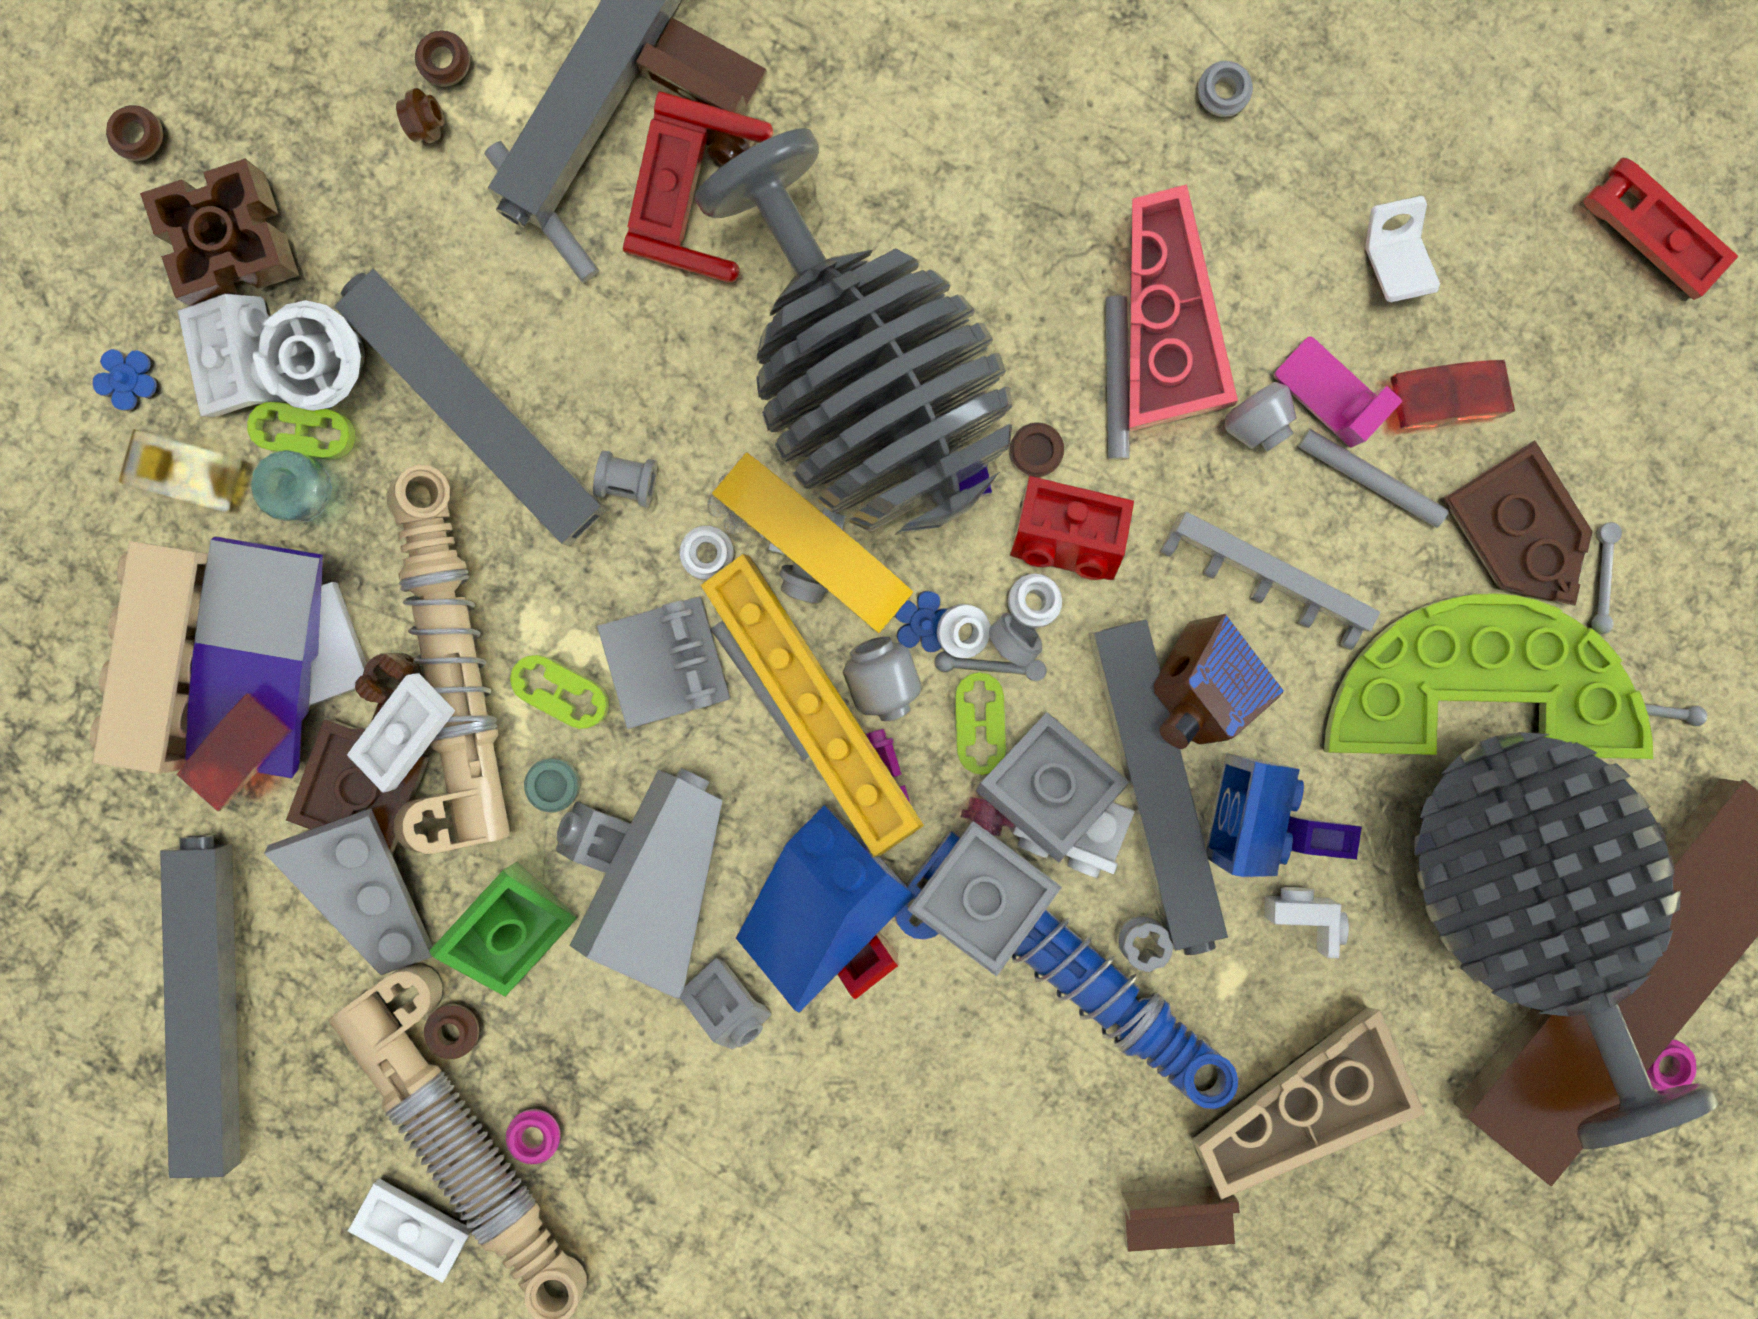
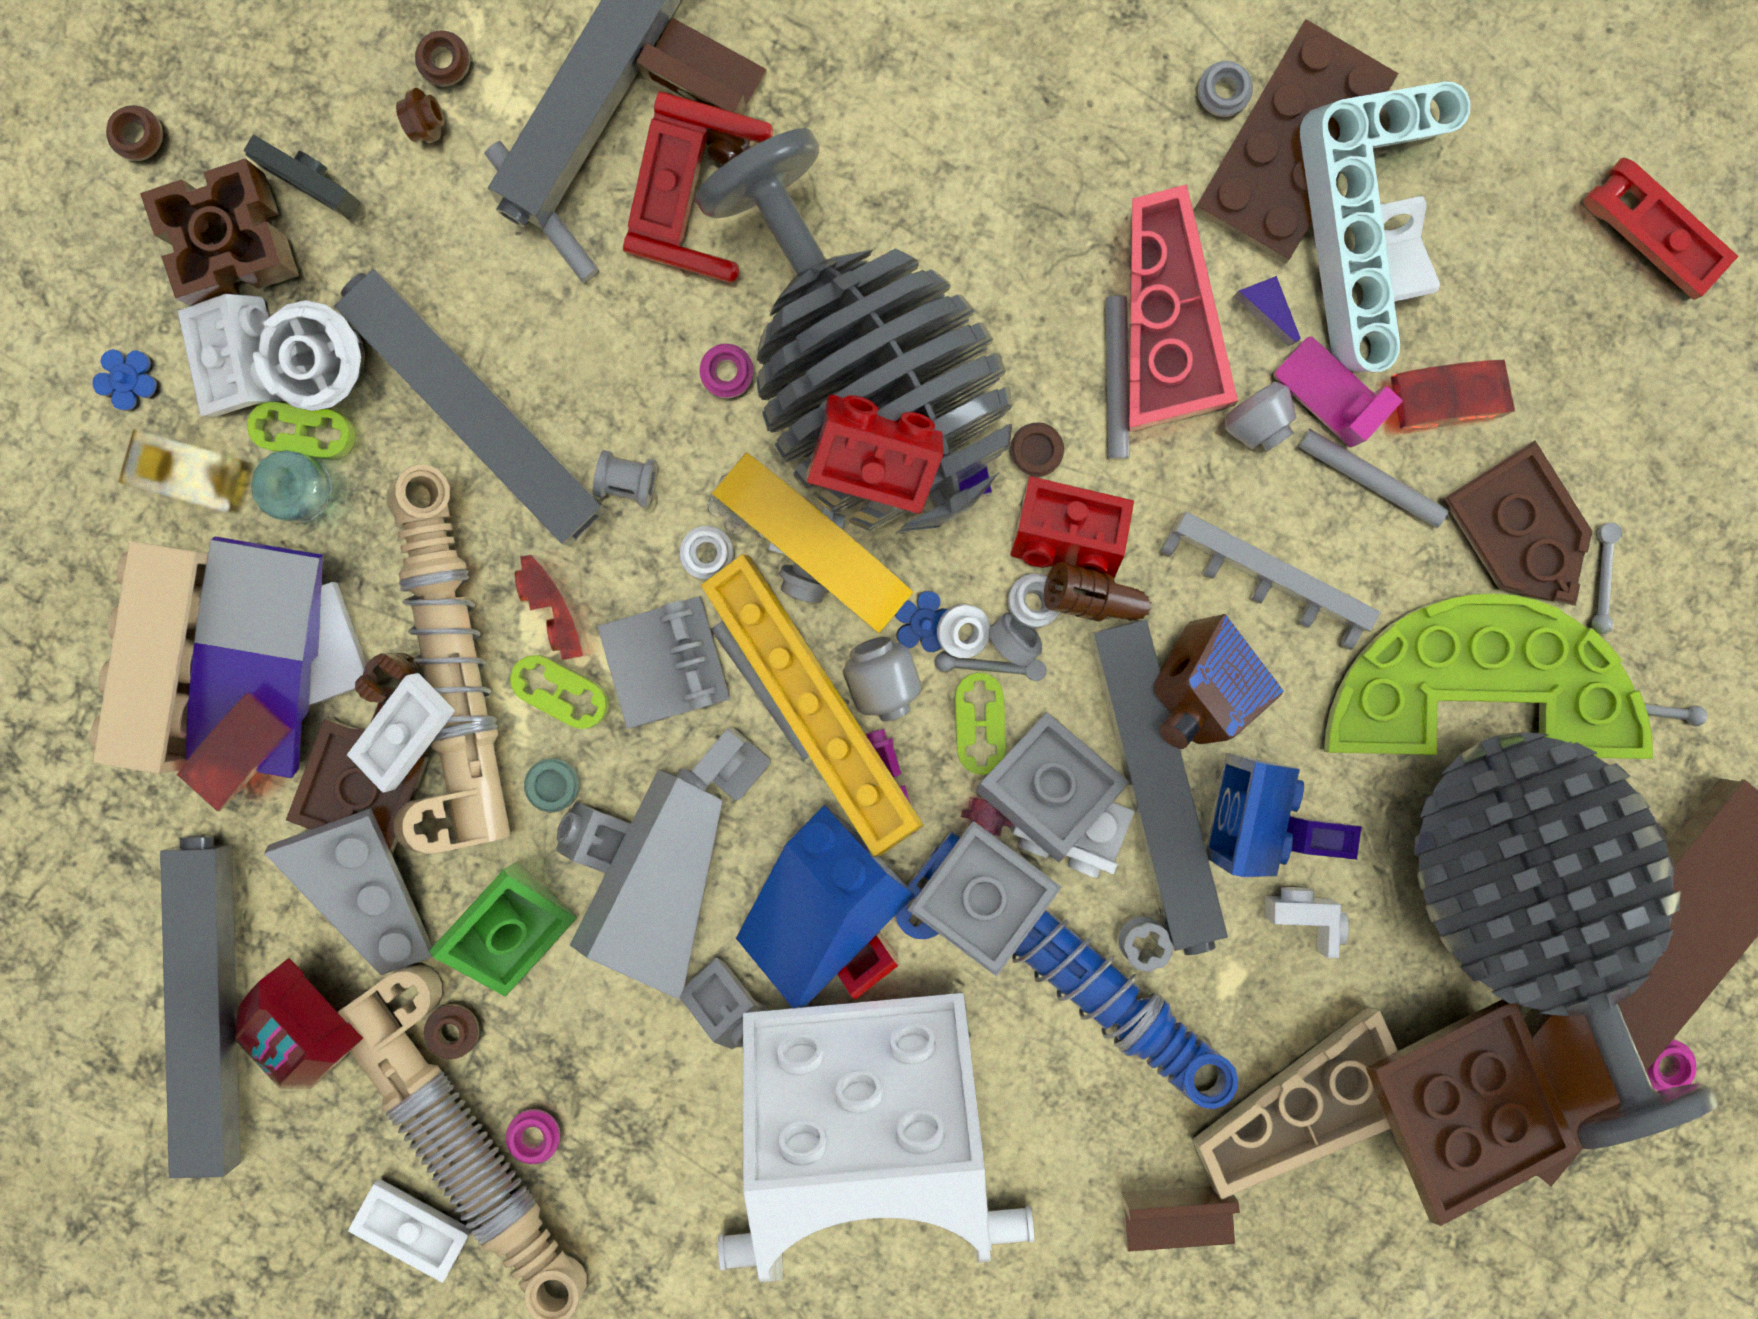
(292, 1029): none -> dark red slope
(304, 174): none -> pearl dark grey plate
(544, 592): none -> clear red slope
(721, 354): none -> dark pink plate
(732, 764): none -> light grey bracket
(861, 1121): none -> white piece
(876, 455): none -> red bracket
(1101, 596): none -> reddish brown hinge
(1262, 178): none -> reddish brown plate
(1270, 307): none -> dark purple piece
(1362, 211): none -> light aqua beam
(1472, 1111): none -> reddish brown plate

